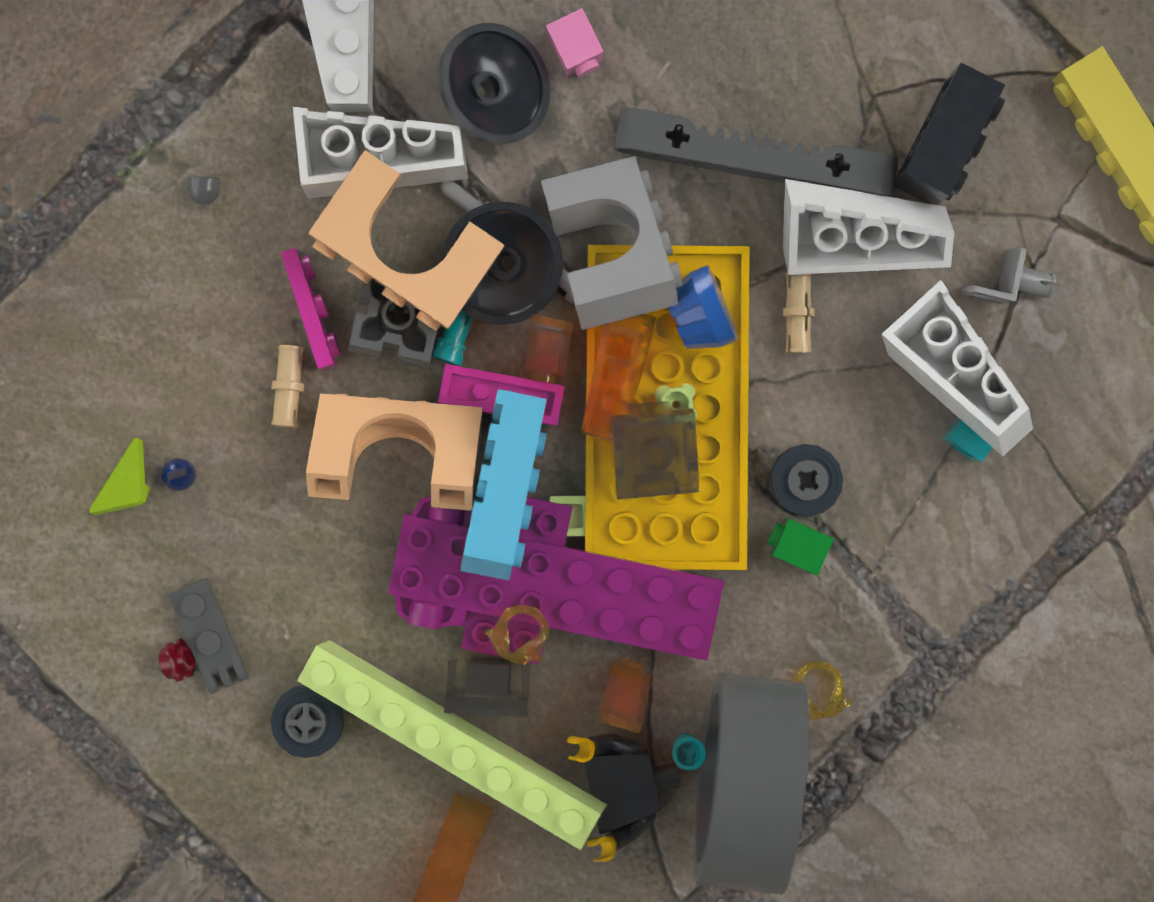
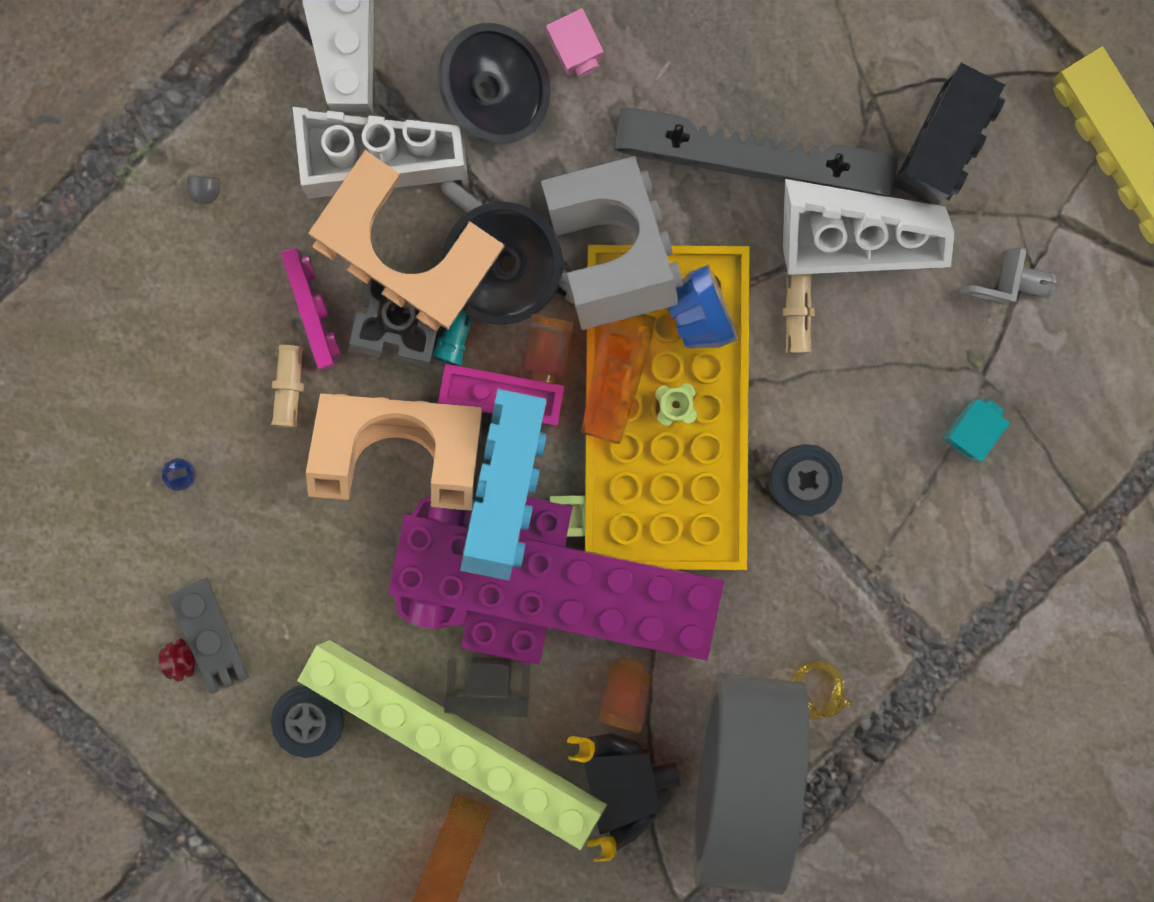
(126, 484): lime piece -> none
(531, 649): clear yellow piece -> none
(654, 451): clear smoke panel -> none
(688, 752): teal pin -> none
(799, 545): green brick -> none
(956, 367): white wedge -> none

